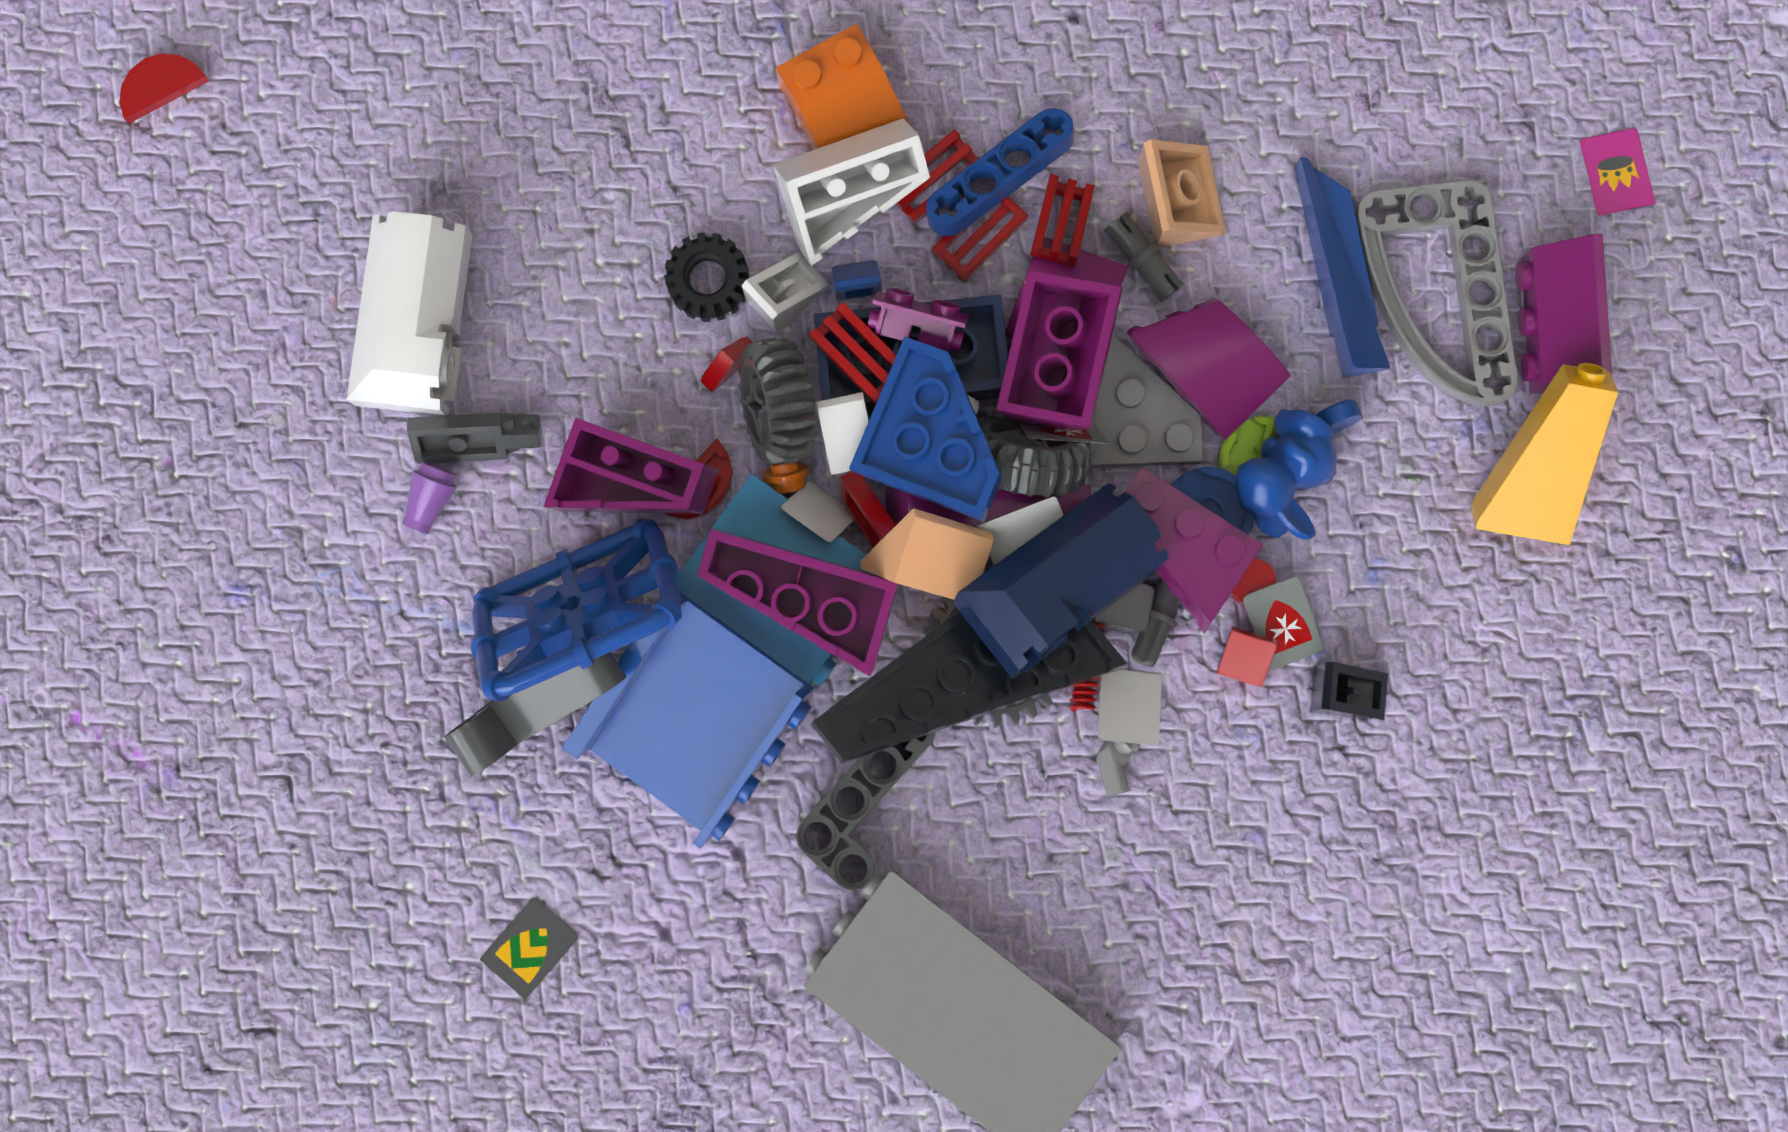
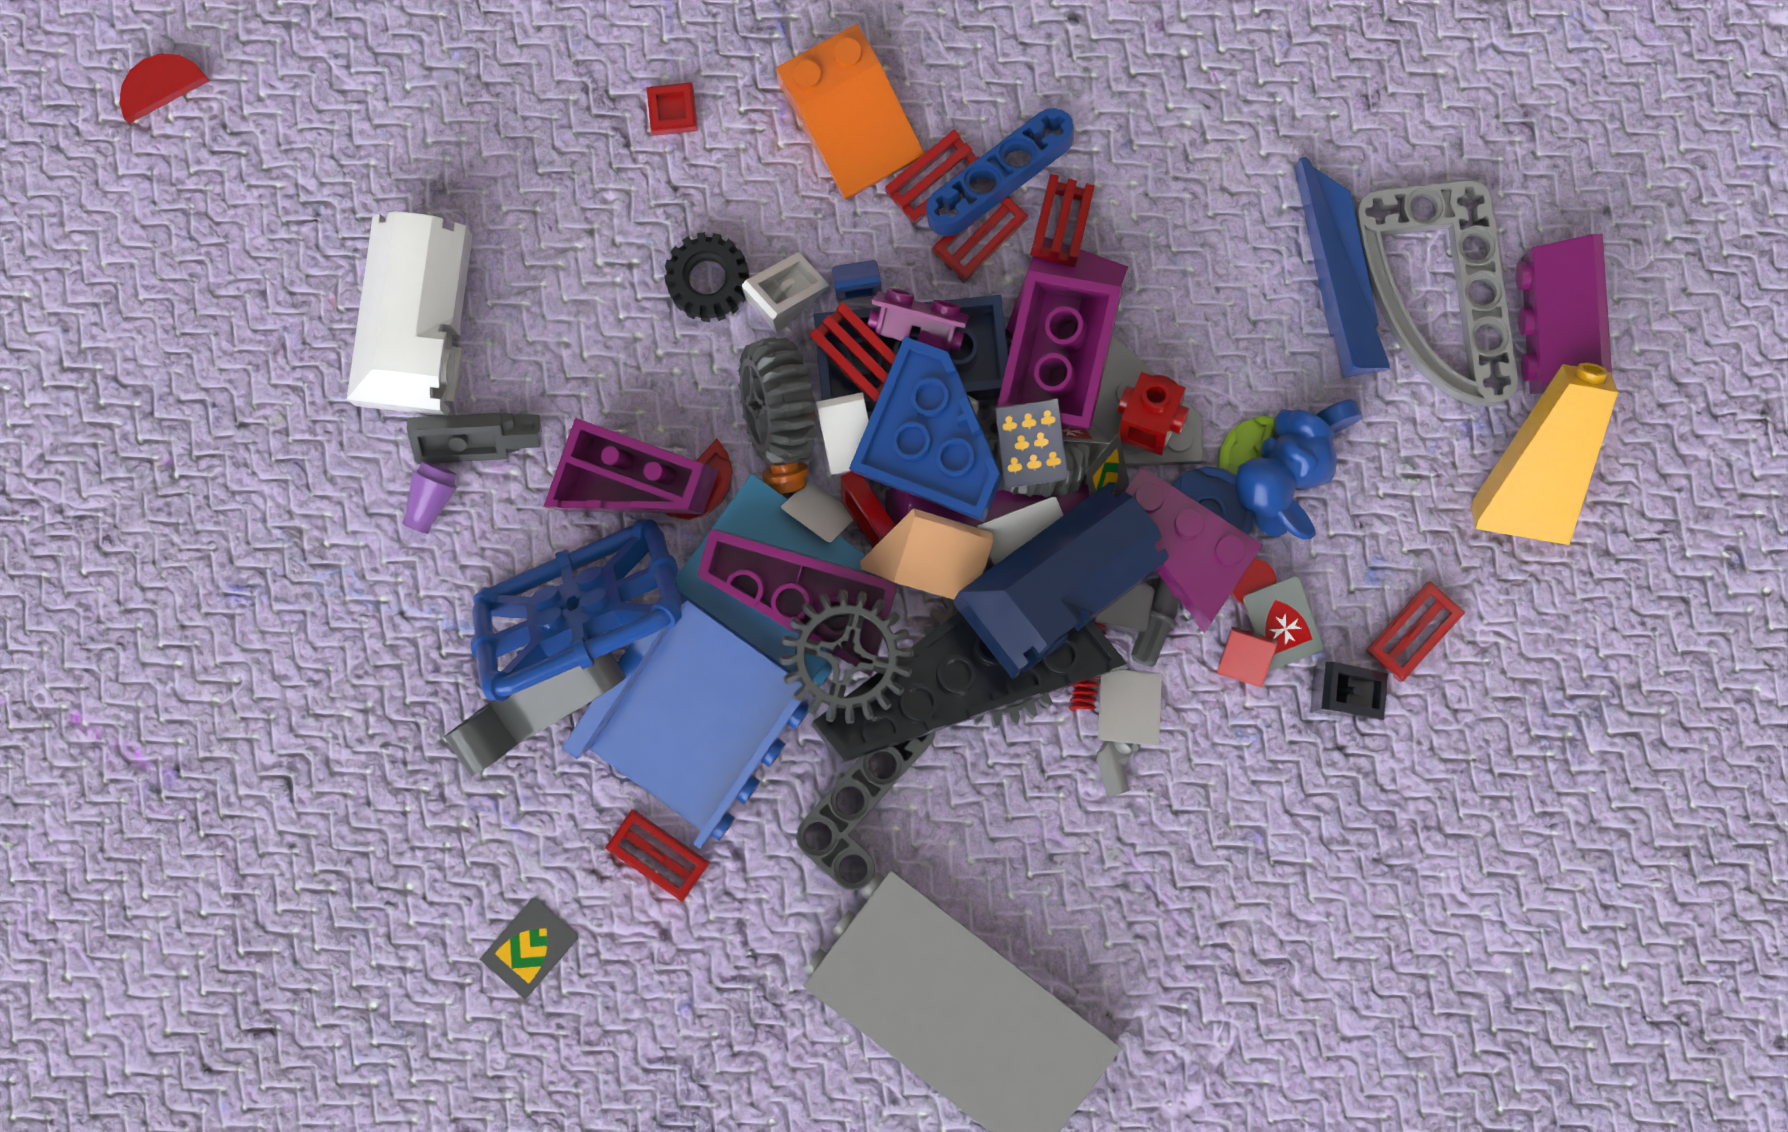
(625, 832): none -> red tile
(672, 109): none -> red tile
(725, 364): red tile -> none
(849, 182): white wedge -> none
(857, 615): none -> dark grey gear
(1034, 436): none -> sticker
(1109, 468): none -> sticker
(1144, 257): dark grey pin -> none
(1152, 412): none -> red brick
(1180, 192): light nougat slope -> none
(1212, 363): magenta slope -> none
(1388, 661): none -> red tile
(1617, 171): dark pink sticker -> none

